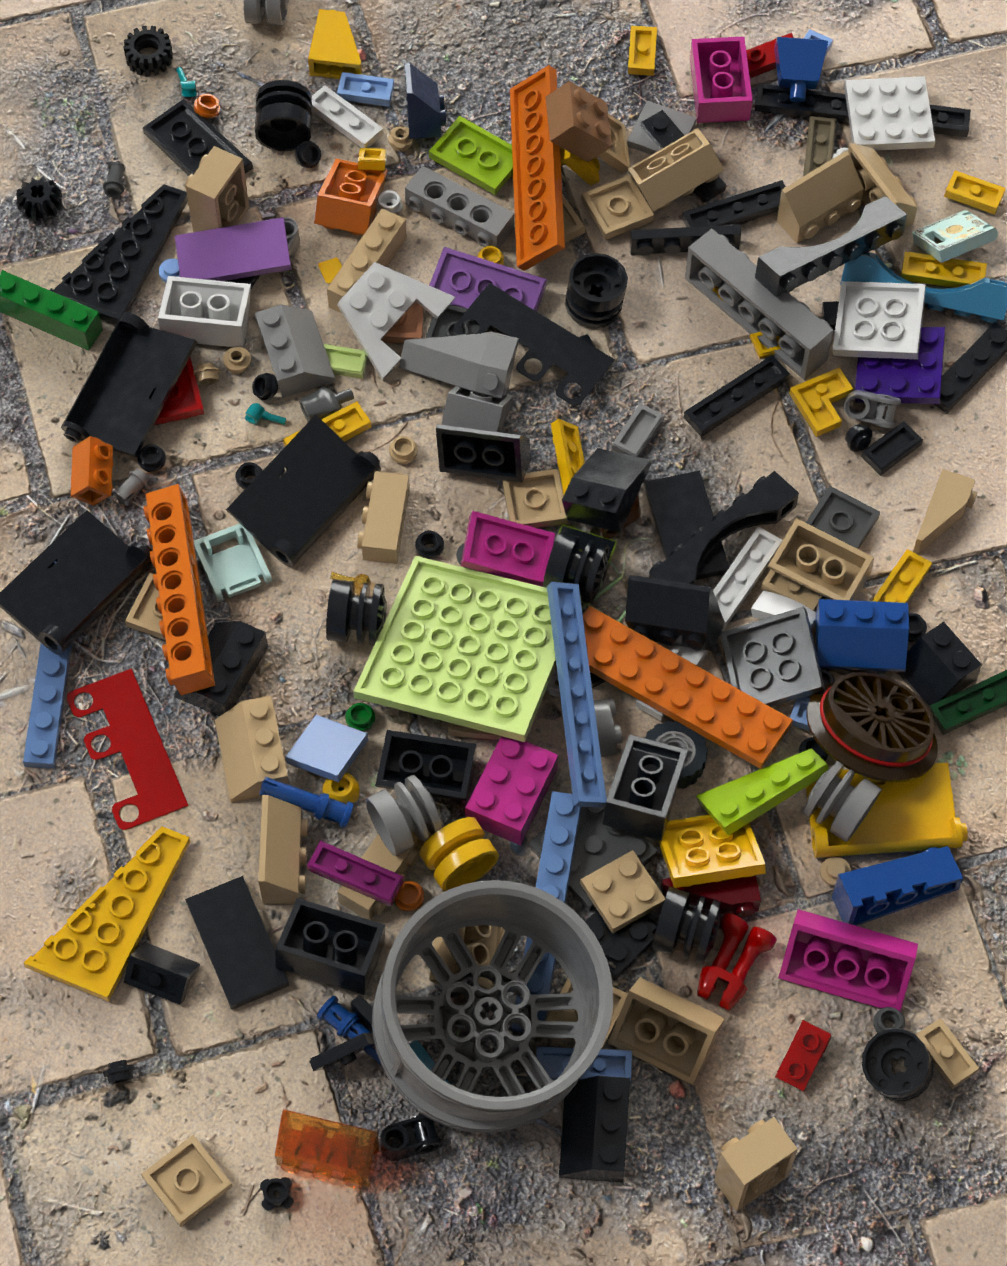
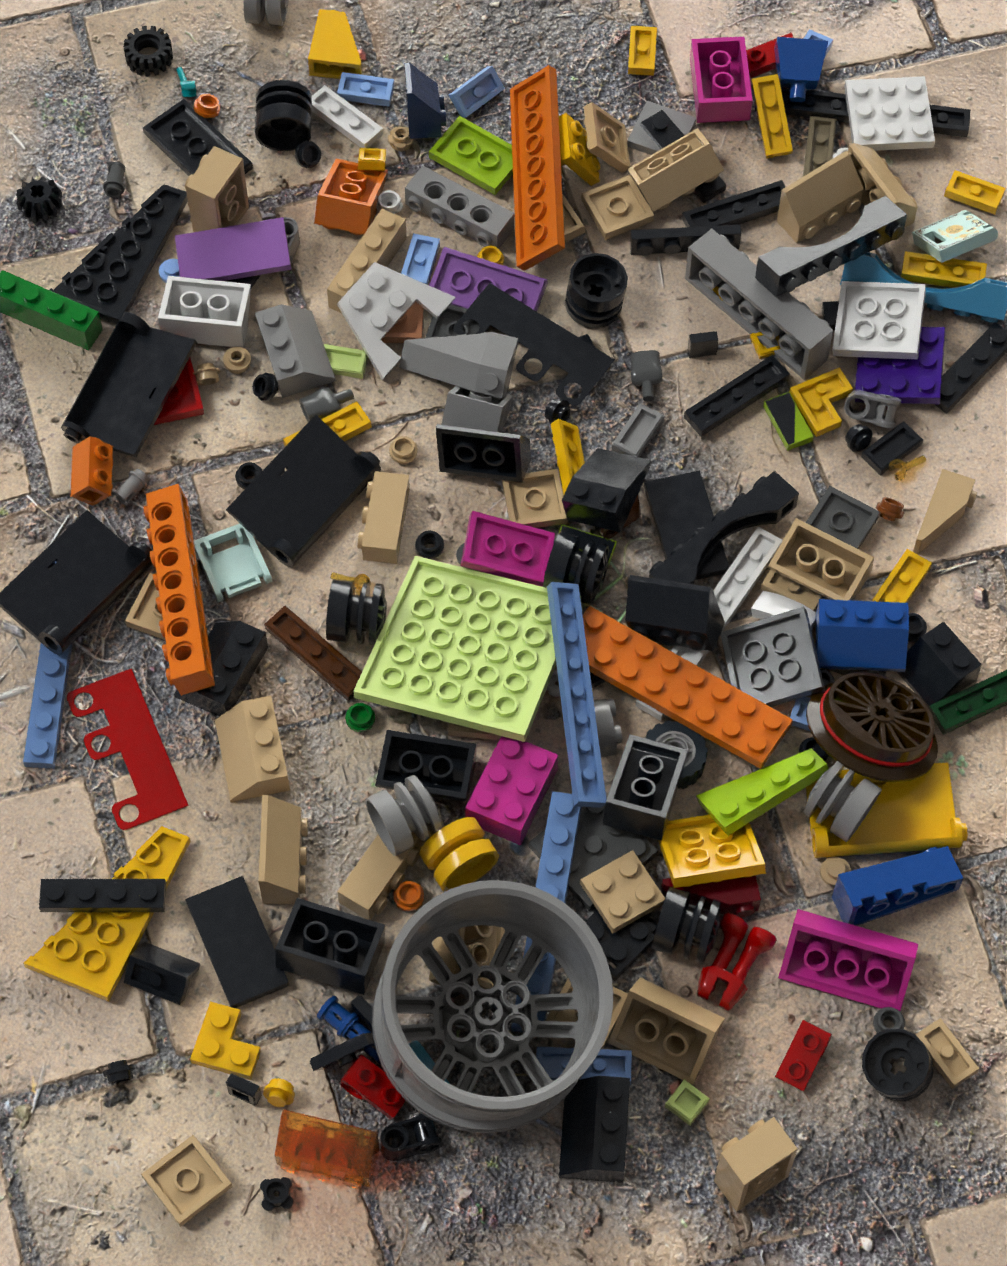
(102, 895): none -> black plate
(151, 458): black plate -> none
(216, 1045): none -> yellow plate
(243, 1089): none -> black tile
(256, 412): teal hand -> none
(279, 1092): none -> yellow plate
(314, 651): none -> reddish brown tile
(319, 805): blue pin -> none
(327, 748): tile -> none
(330, 269): yellow sticker -> none
(349, 793): yellow plate -> none
(355, 873): magenta tile -> none
(371, 1084): none -> red plate
(421, 257): none -> light blue plate
(476, 91): none -> light blue plate
(557, 410): none -> black plate
(578, 121): medium nougat brick -> none
(646, 372): none -> dark grey piece
(687, 1102): none -> yellowish green tile
(702, 344): none -> black tile
(771, 116): none -> yellow plate
(788, 421): none -> tile
(890, 509): none -> dark orange plate
(905, 466): none -> clear yellow hand

